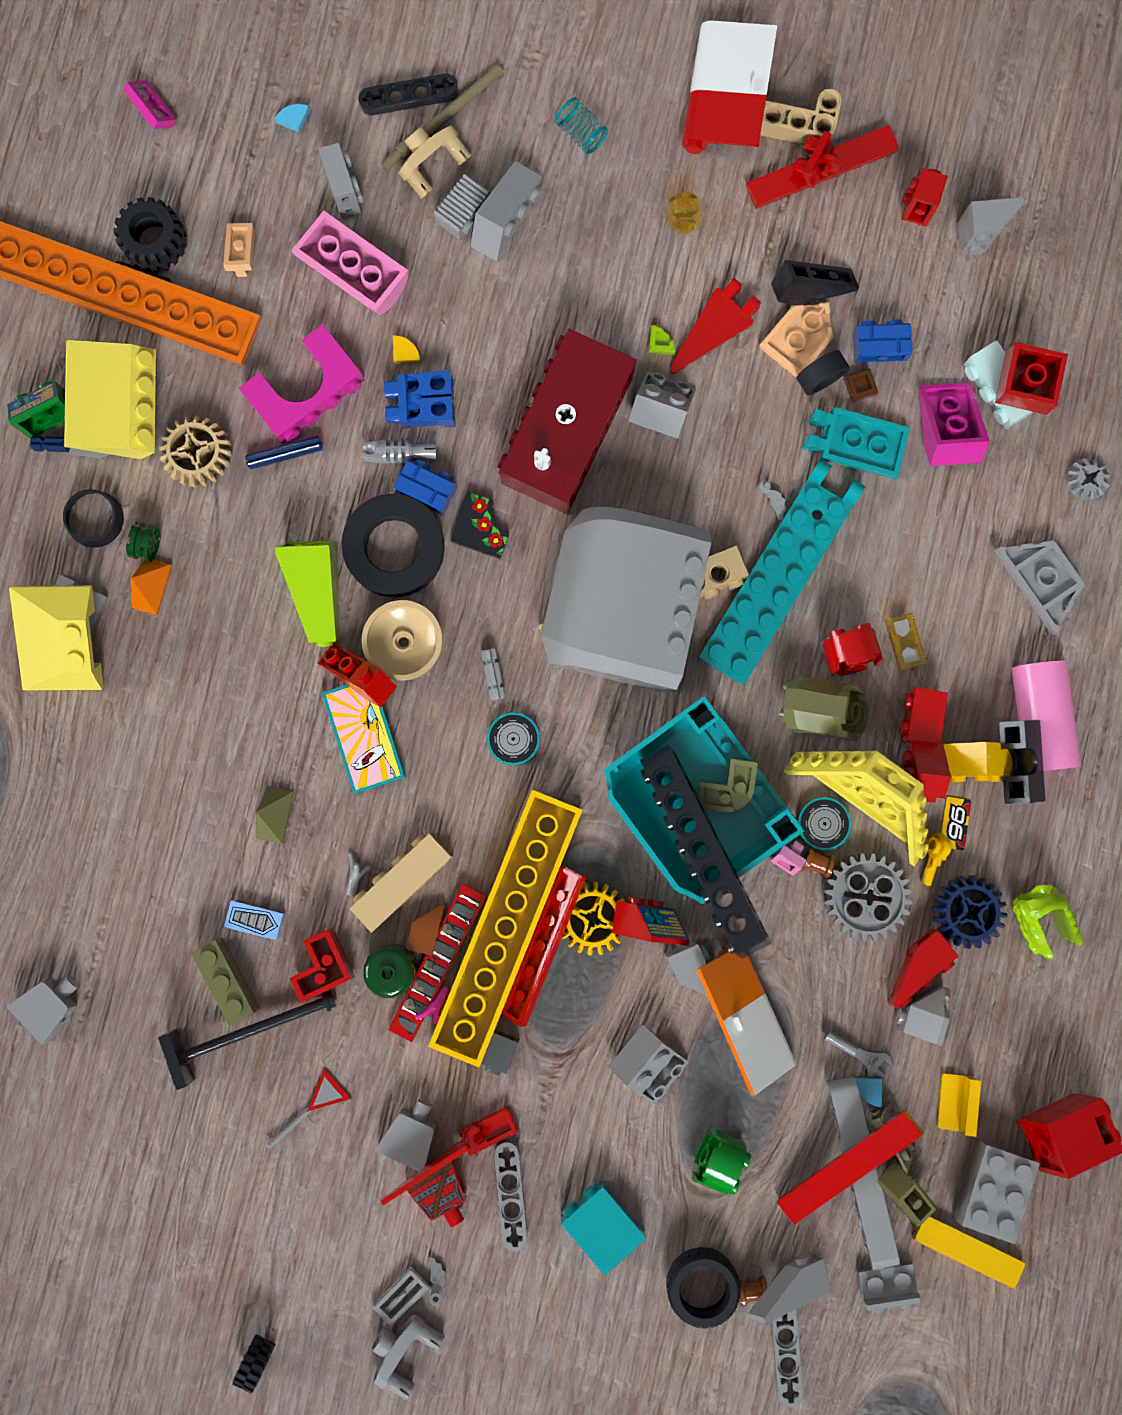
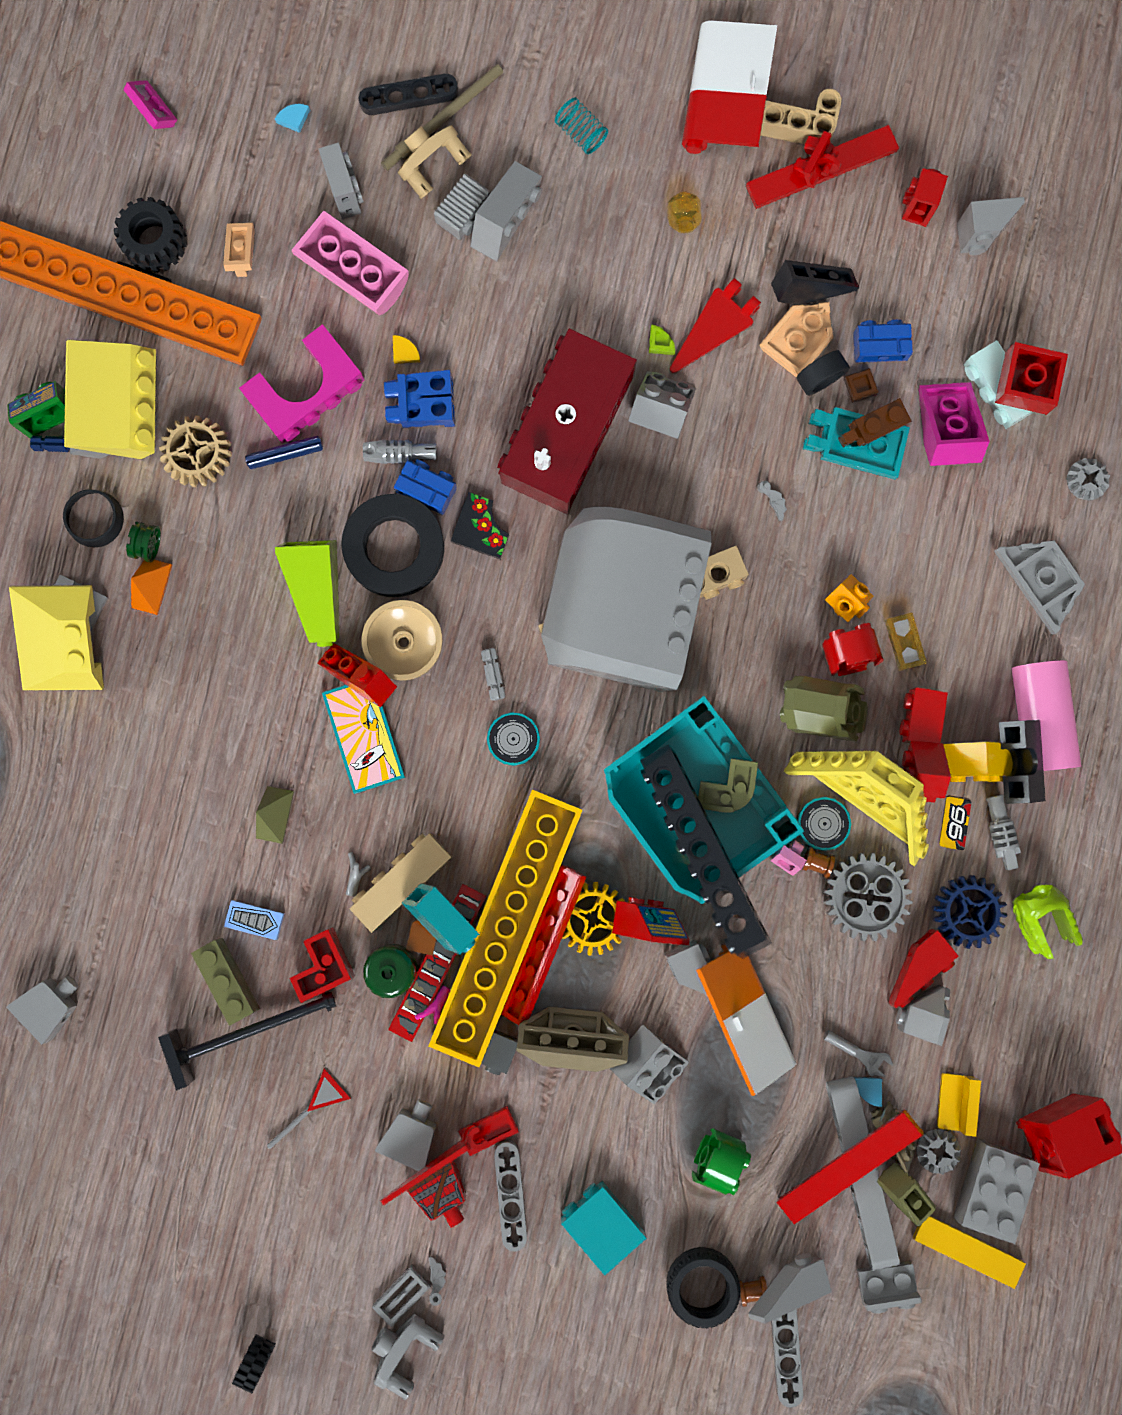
(441, 919): none -> teal brick
(573, 1040): none -> dark tan wedge
(778, 577): teal hinge -> none
(850, 598): none -> light orange brick
(876, 424): none -> reddish brown hinge
(934, 1139): none -> light grey gear
(938, 850): yellow plate -> none
(1003, 832): none -> light grey hinge

